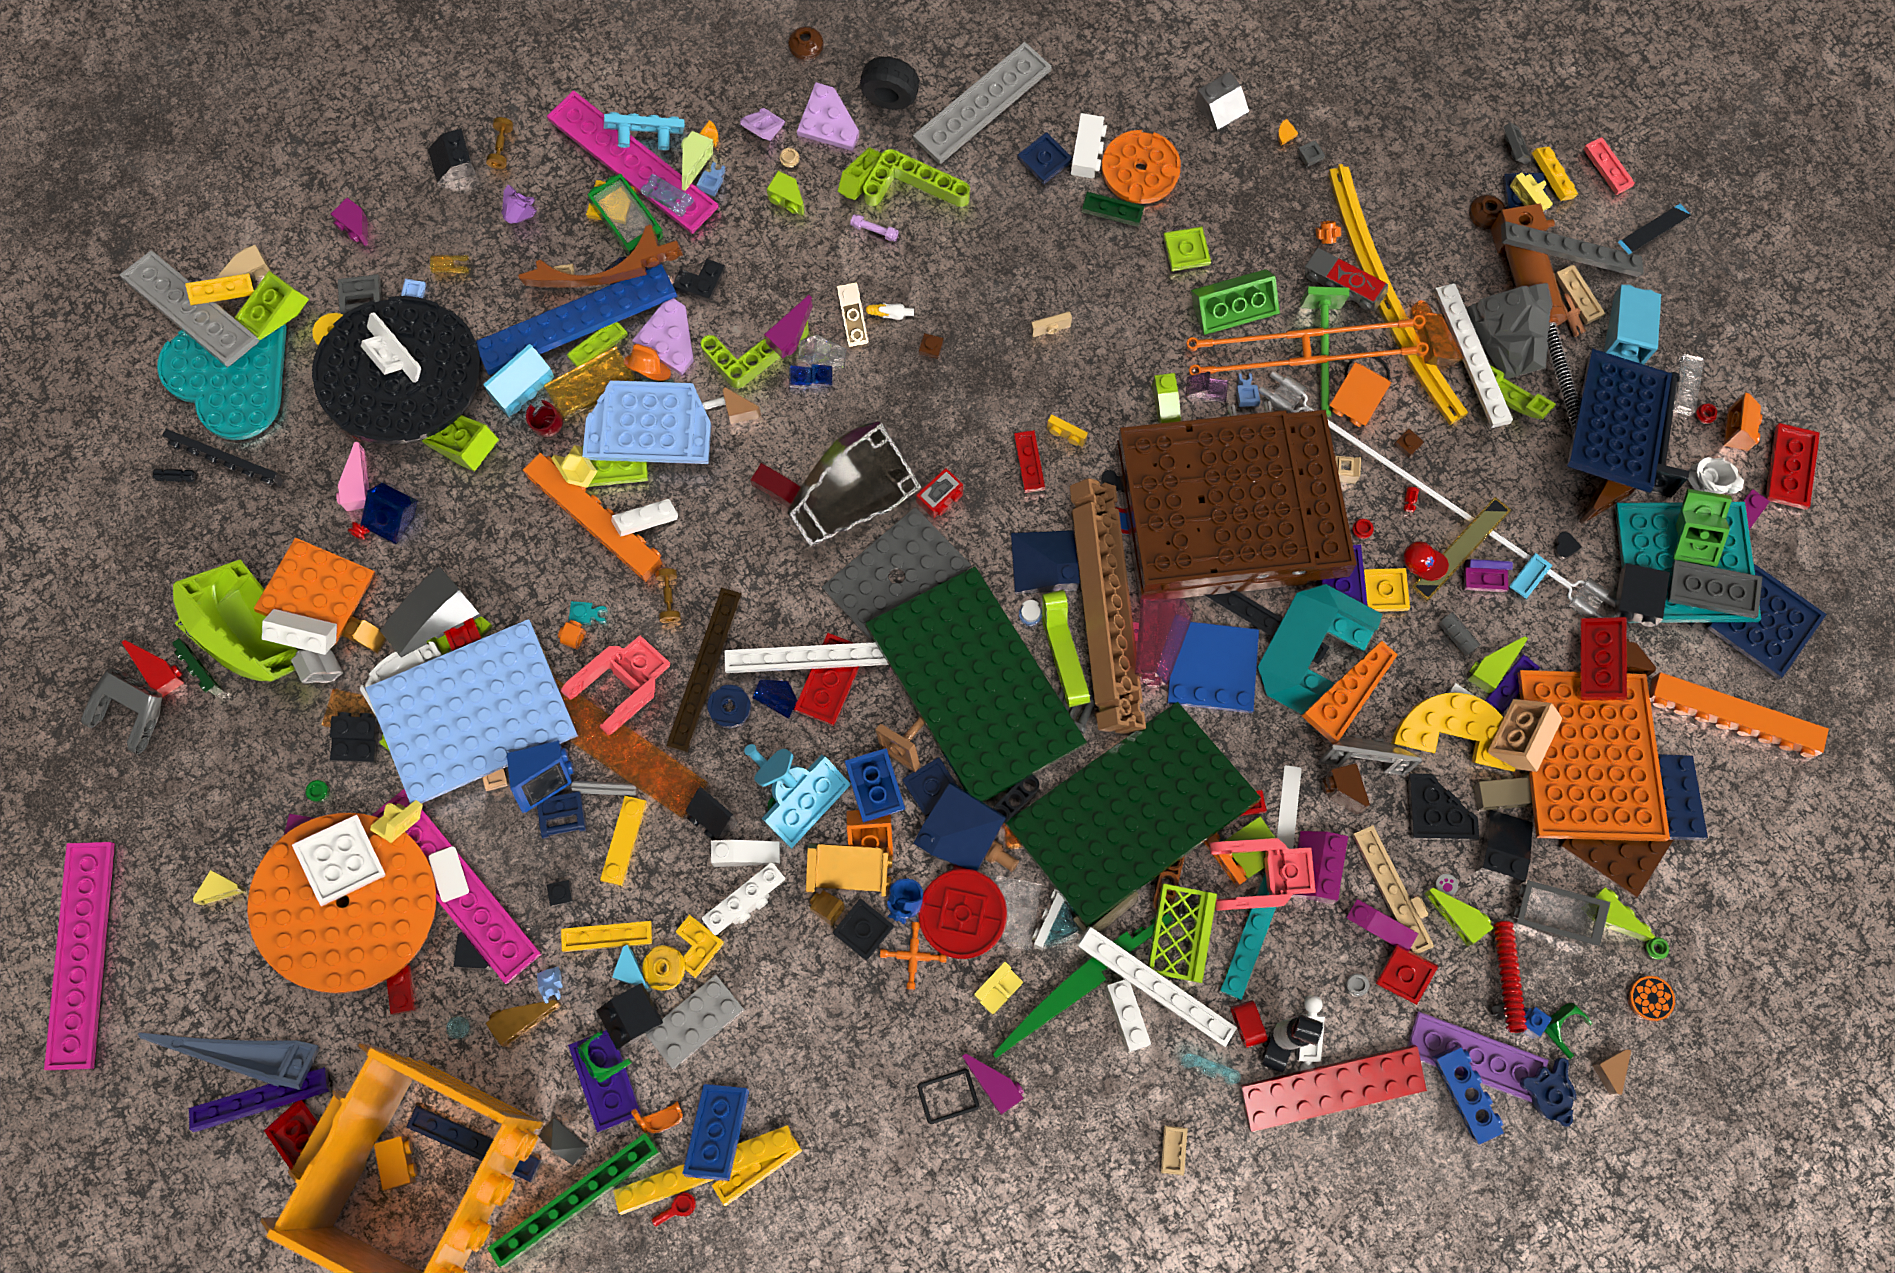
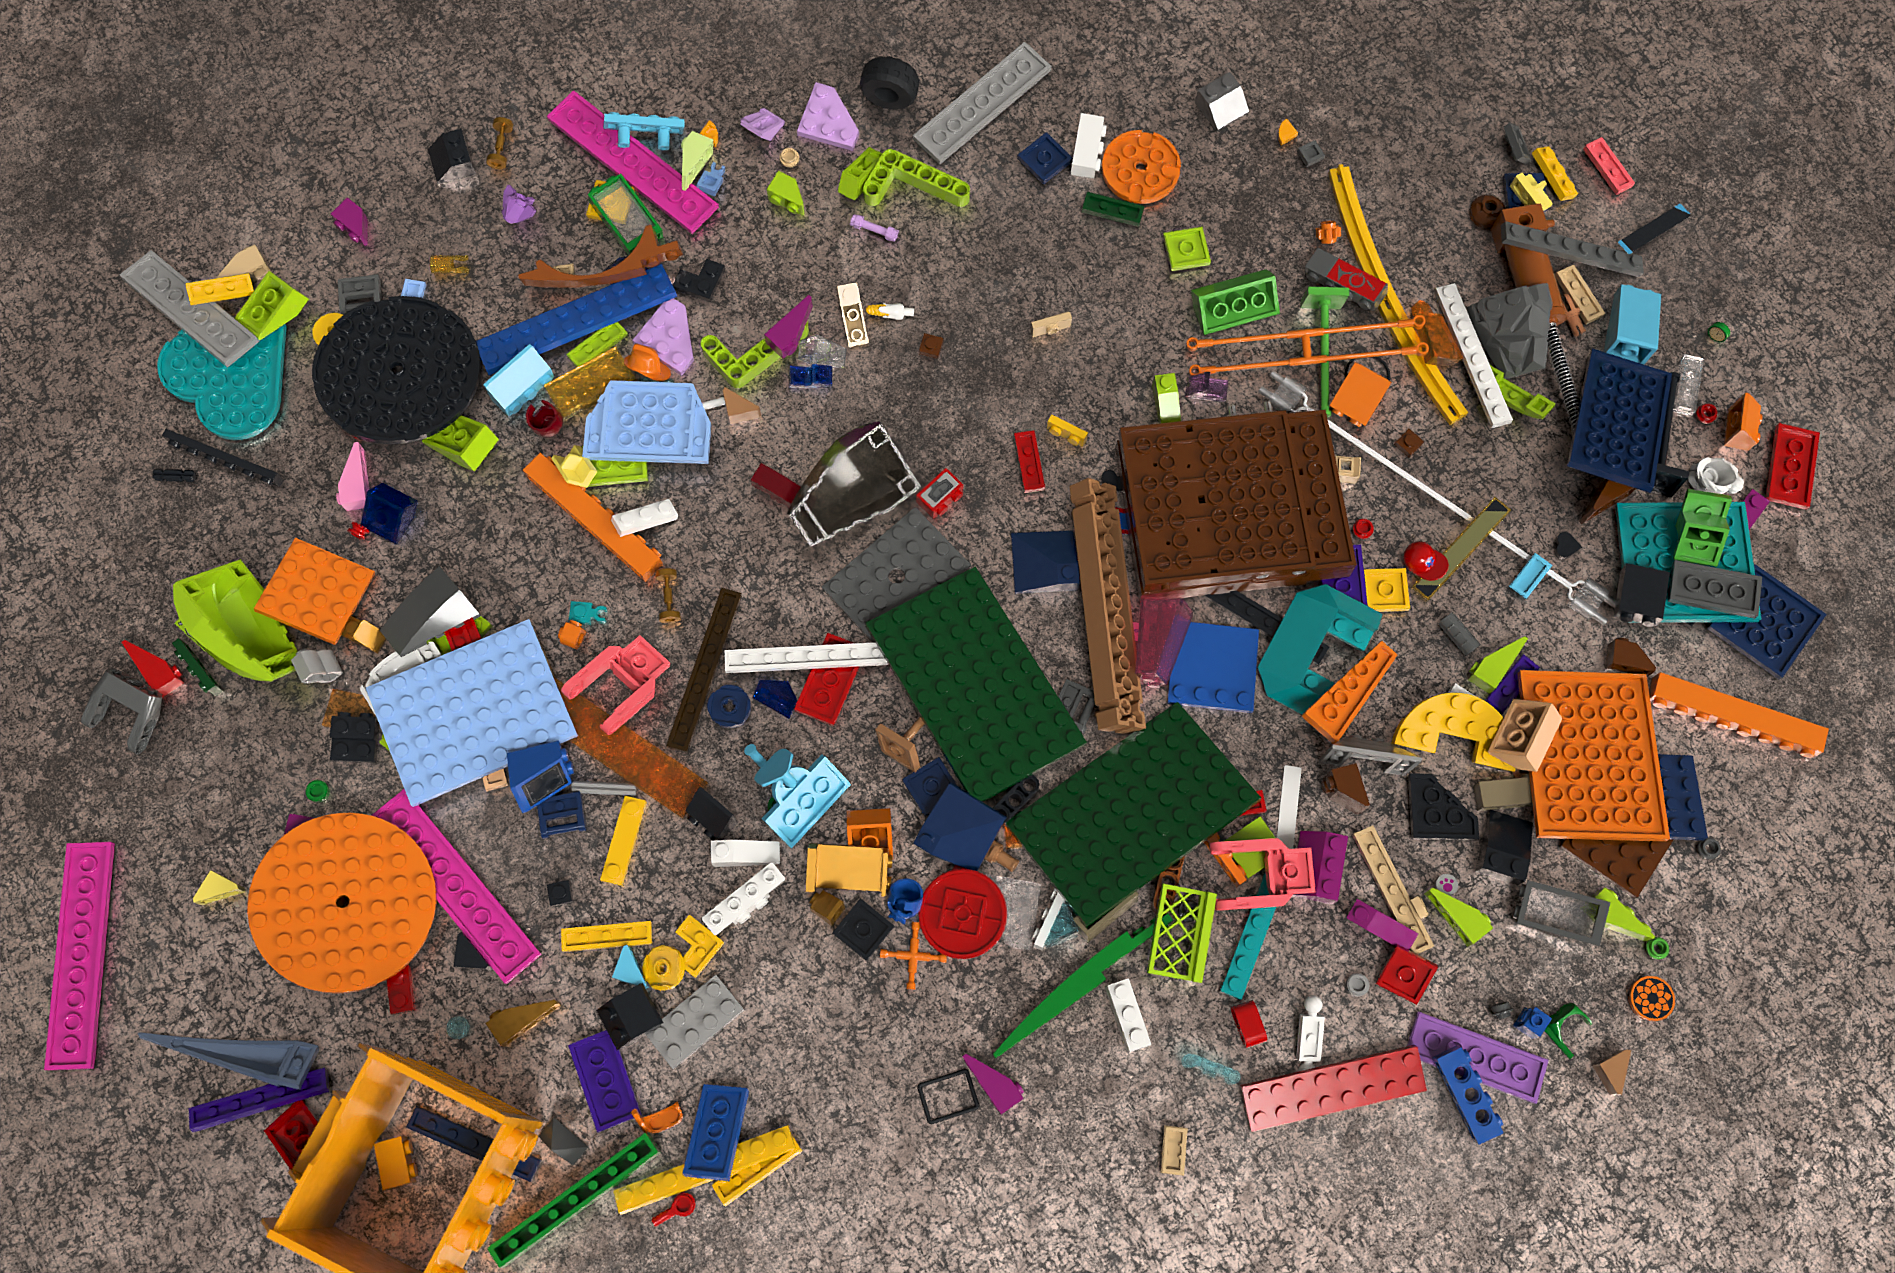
(299, 631): white brick -> none
(338, 860): white plate -> none
(388, 351): white bracket -> none
(397, 820): light yellow panel -> none
(448, 874): white sticker -> none
(549, 983): light blue plate -> none
(596, 1072): green helmet -> none
(667, 194): clear light blue plate -> none
(805, 49): reddish brown piece -> none
(874, 785): blue slope -> none
(998, 988): light yellow panel -> none
(1030, 613): white piece -> none
(1063, 649): lime beam -> none
(1156, 986): white plate -> none
(1246, 393): medium blue plate -> none
(1289, 1035): black piece -> none
(1411, 498): red piece -> none
(1486, 579): magenta plate -> none
(1489, 564): dark purple tile -> none
(1509, 977): red piece -> none
(1552, 1092): dark blue tile -> none
(1604, 658): red plate -> none
(1713, 844): none -> dark grey plate
(1719, 332): none -> tile

